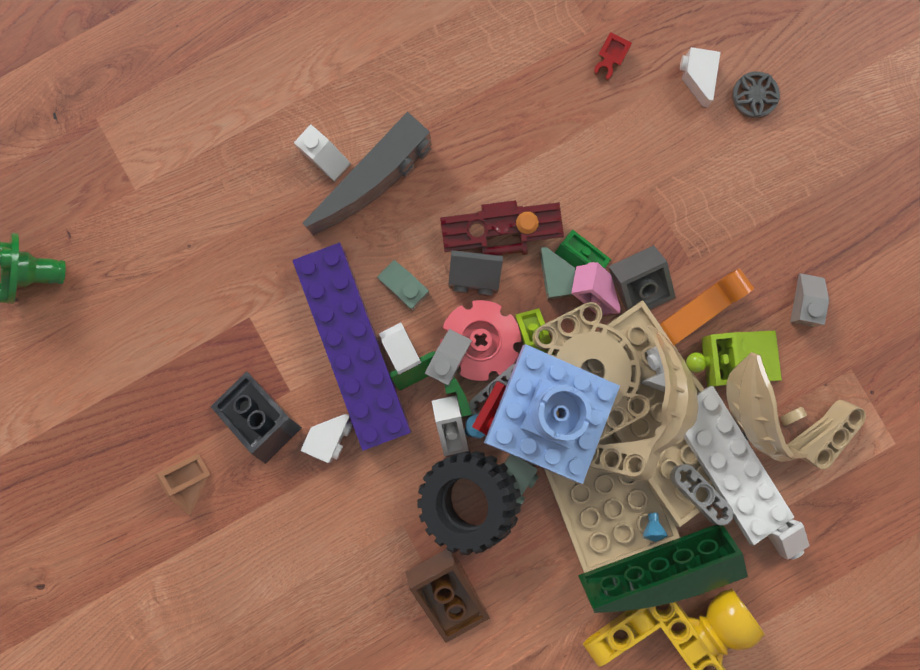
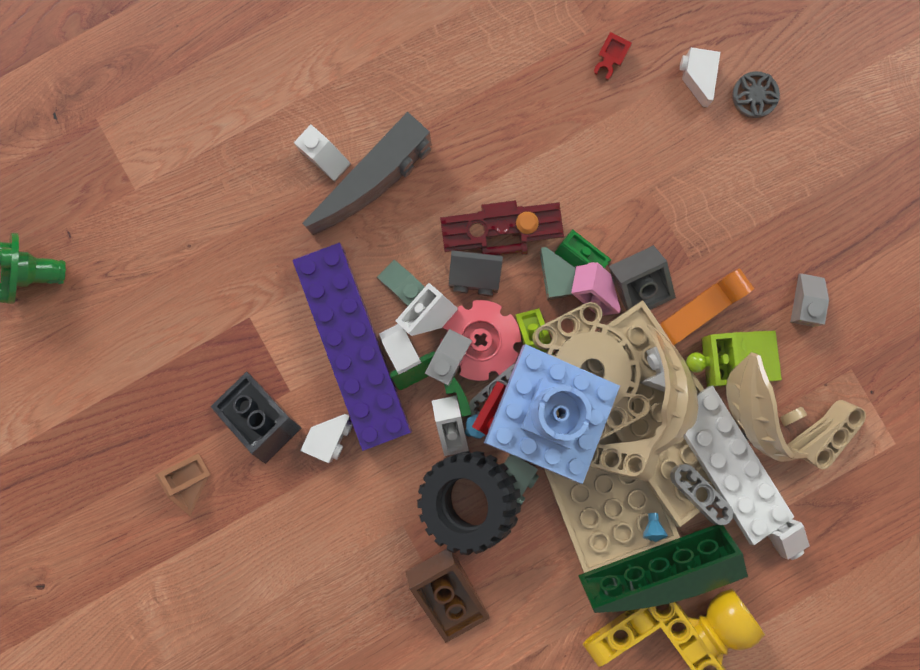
(426, 312): none -> white slope

